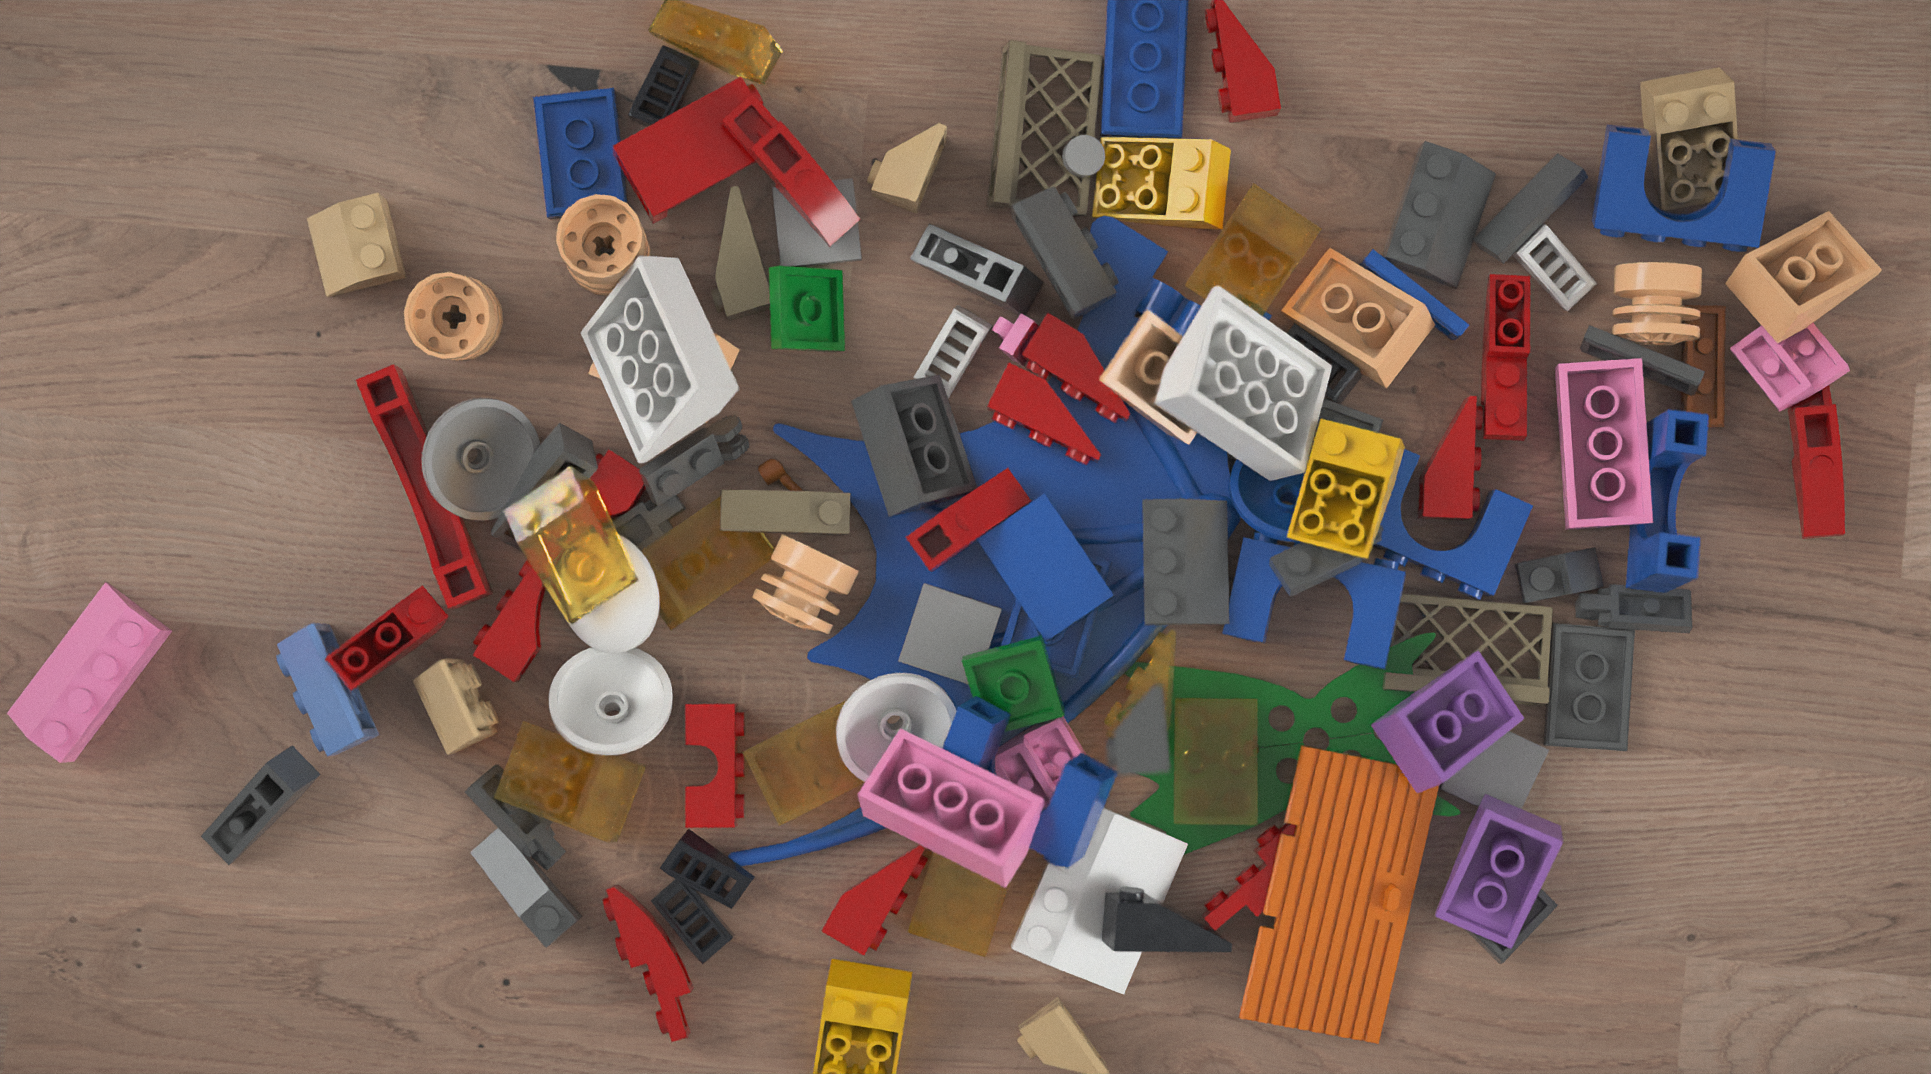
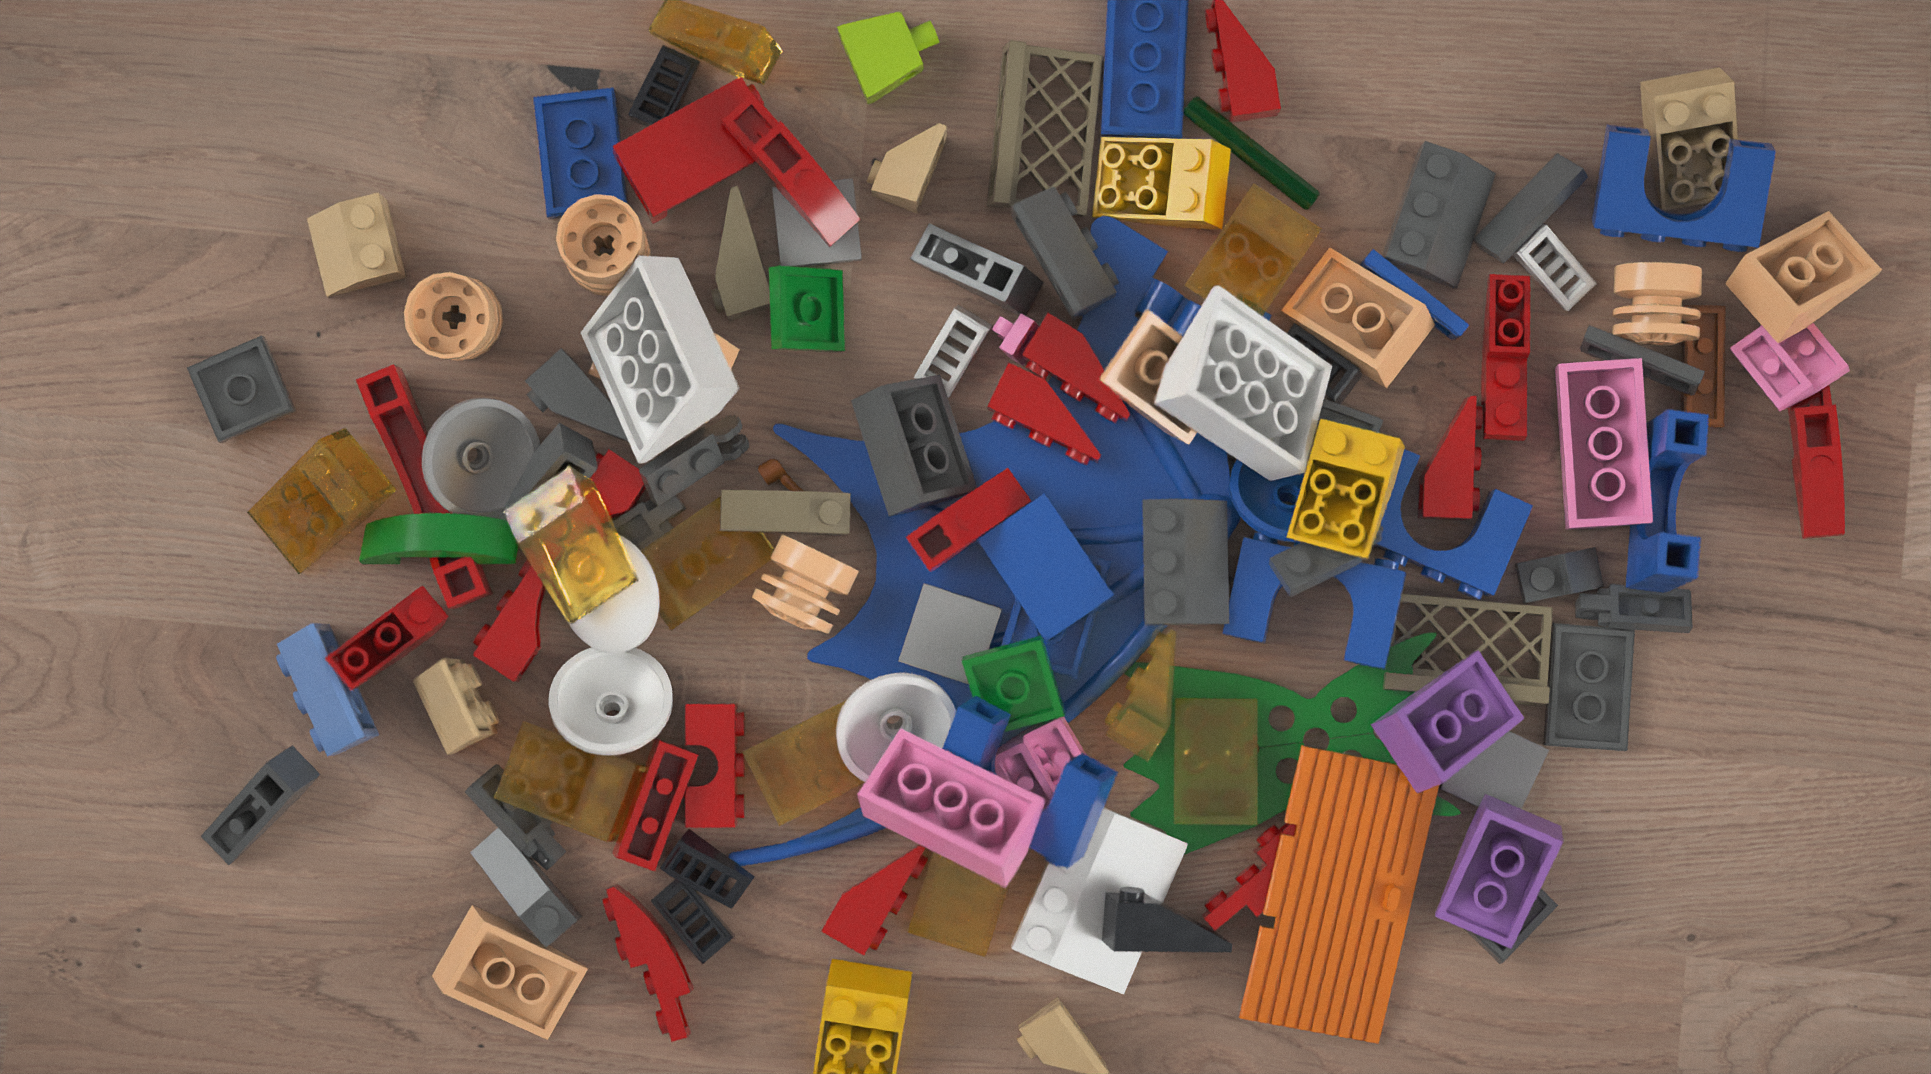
(87, 674): bright pink slope -> none
(241, 389): none -> dark grey plate
(321, 499): none -> clear yellow slope
(439, 535): none -> green slope
(508, 973): none -> light nougat slope
(573, 395): none -> dark grey slope
(655, 804): none -> red brick
(885, 51): none -> lime torso
(1083, 156): light grey tile -> none
(1141, 738): dark grey slope -> none
(1251, 153): none -> dark green axle

